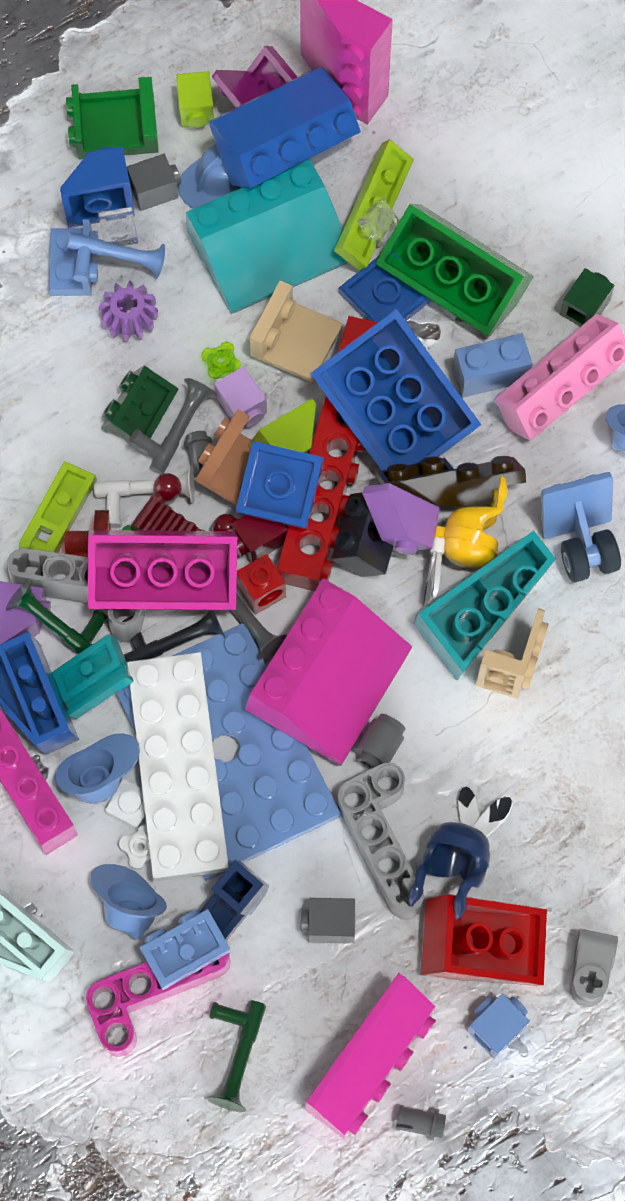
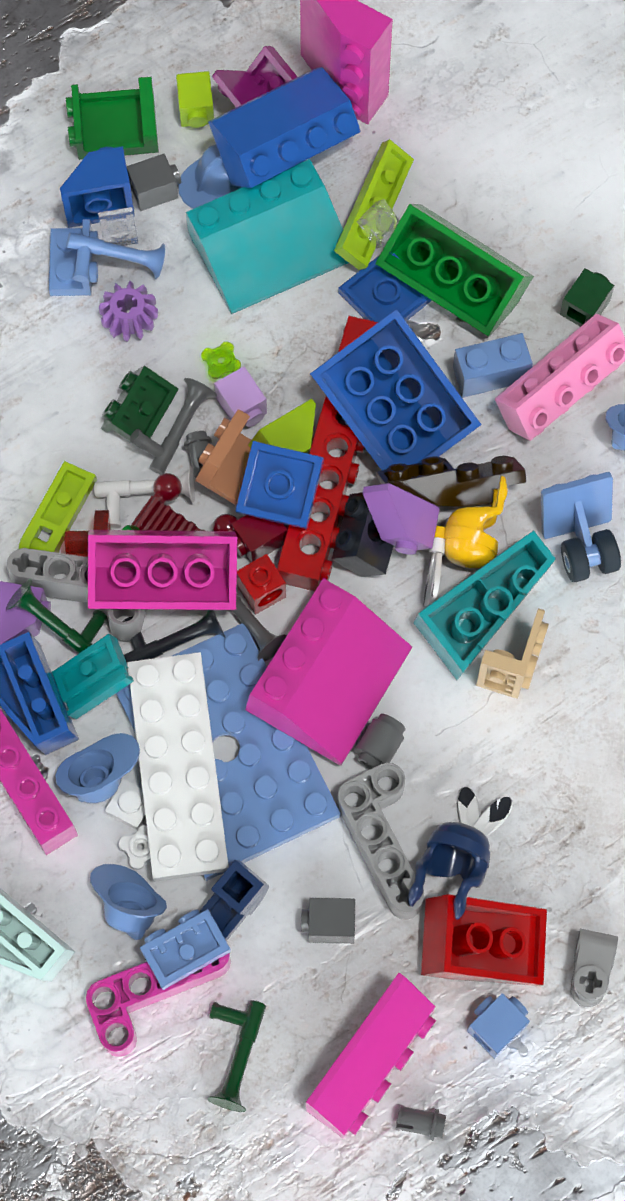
(292, 335): tan bracket -> none

